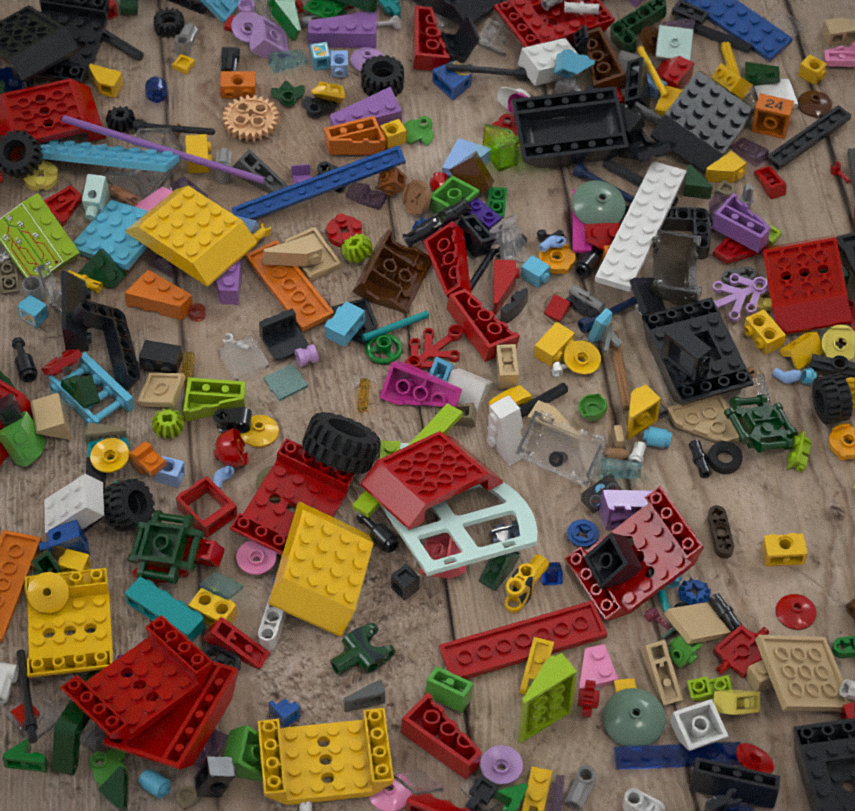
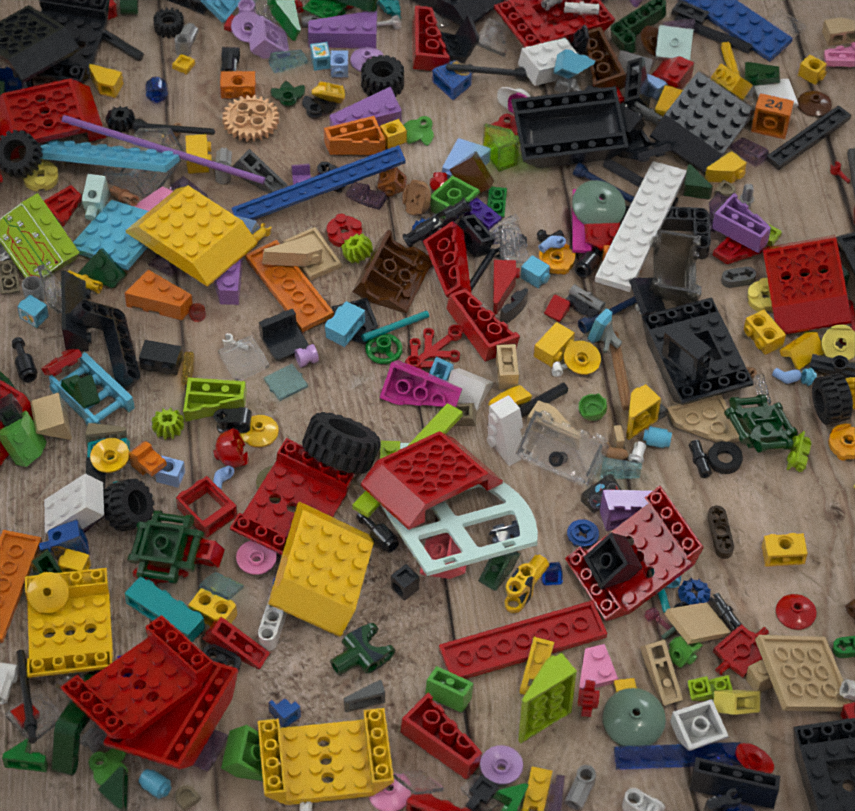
(161, 390): tan tile -> none
(214, 776): black brick -> none
(363, 395): clear yellow axle -> none
(653, 73): yellow bar -> none
(740, 294): lavender plant -> none
(771, 183): red slope -> none

